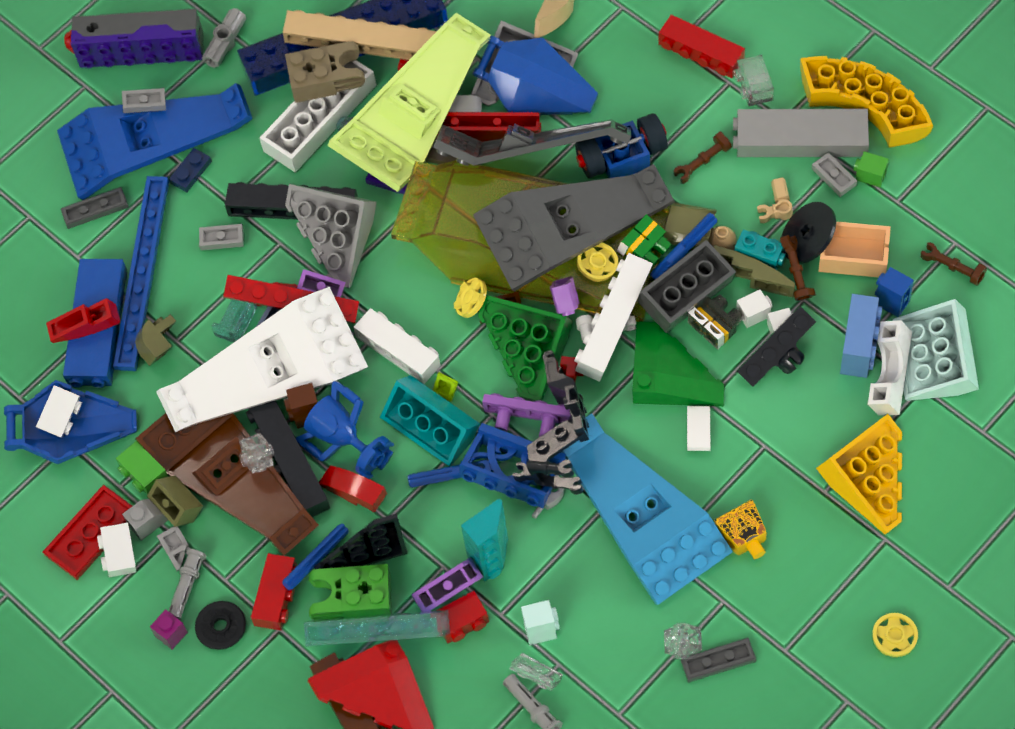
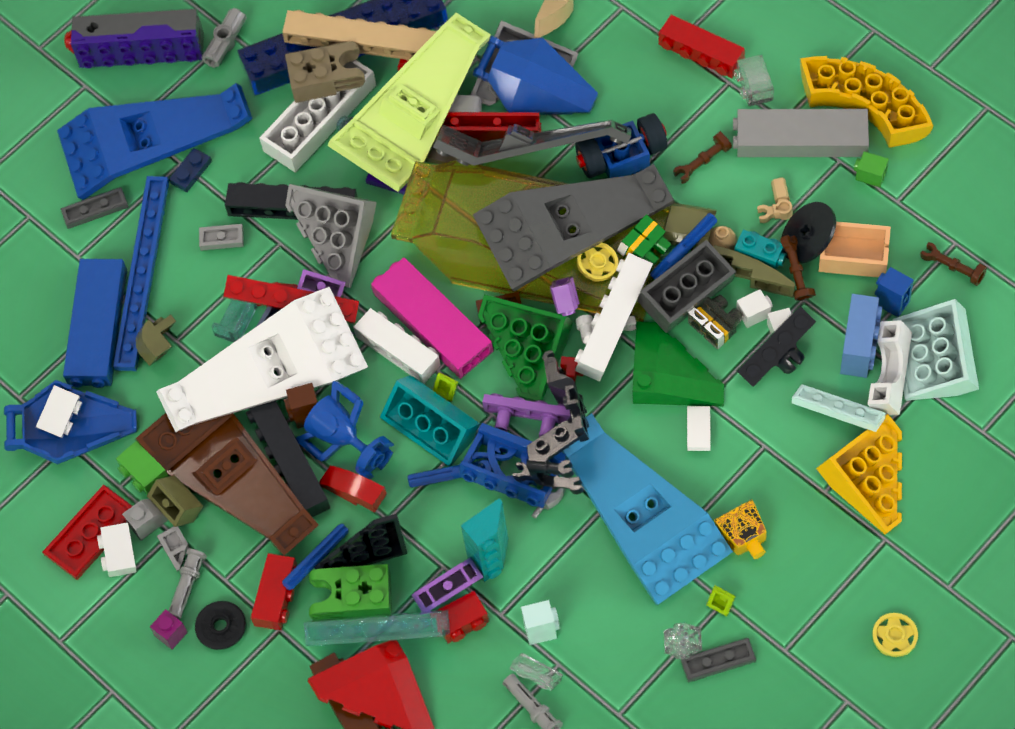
(83, 321): red slope -> none
(143, 100): light grey plate -> none
(256, 453): clear brick -> none
(432, 317): none -> dark pink brick
(470, 297): light yellow wheel -> none
(720, 600): none -> lime slope
(834, 174): light grey plate -> none
(838, 408): none -> light aqua tile

